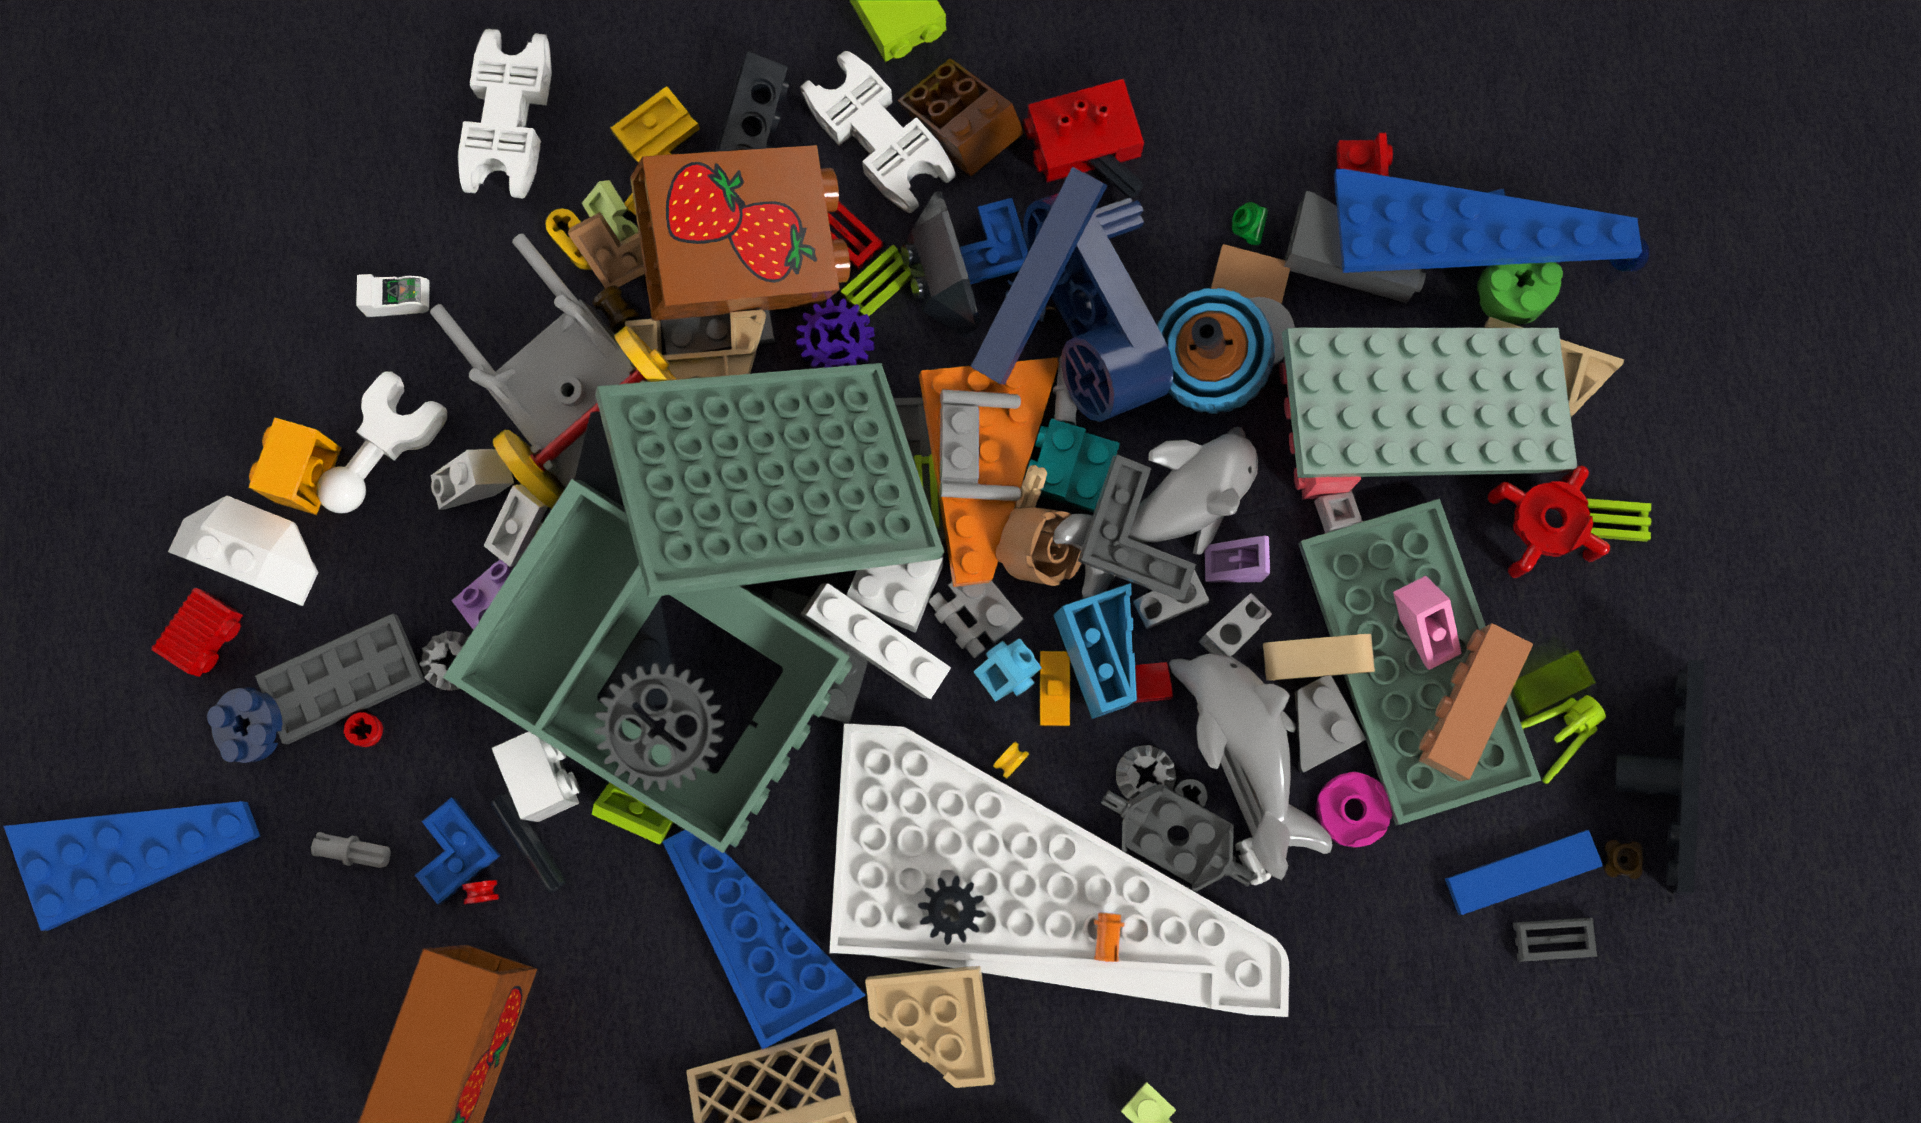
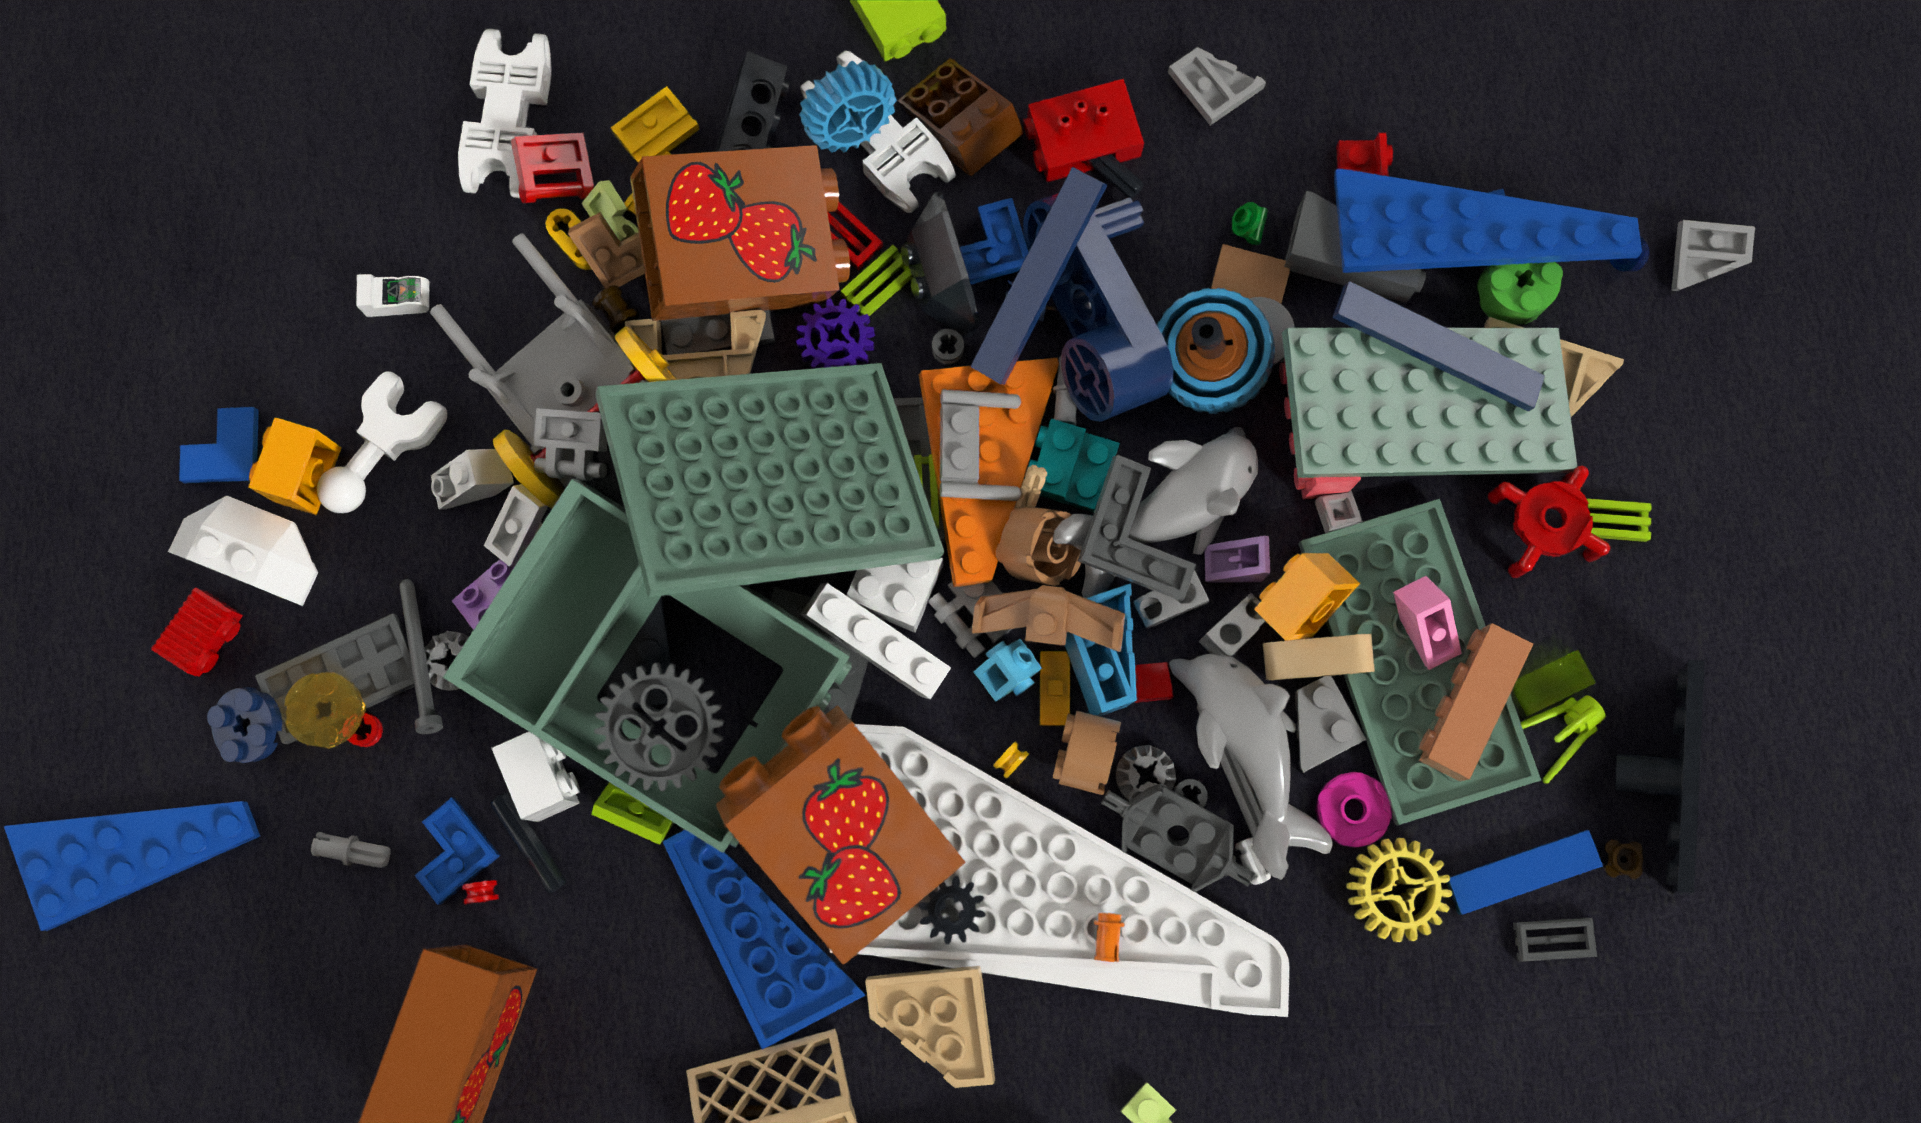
(231, 456): none -> blue tile
(302, 711): none -> clear yellow plate
(428, 721): none -> dark grey bar
(548, 156): none -> plate
(570, 430): none -> light grey plate
(836, 831): none -> dark orange brick
(847, 106): none -> dark azure gear
(948, 334): none -> dark grey bush
(1049, 616): none -> medium nougat plate
(1088, 753): none -> medium nougat brick
(1213, 84): none -> light grey wing
(1305, 595): none -> light orange brick
(1404, 905): none -> light yellow gear
(1438, 346): none -> tile
(1709, 250): none -> light grey wing

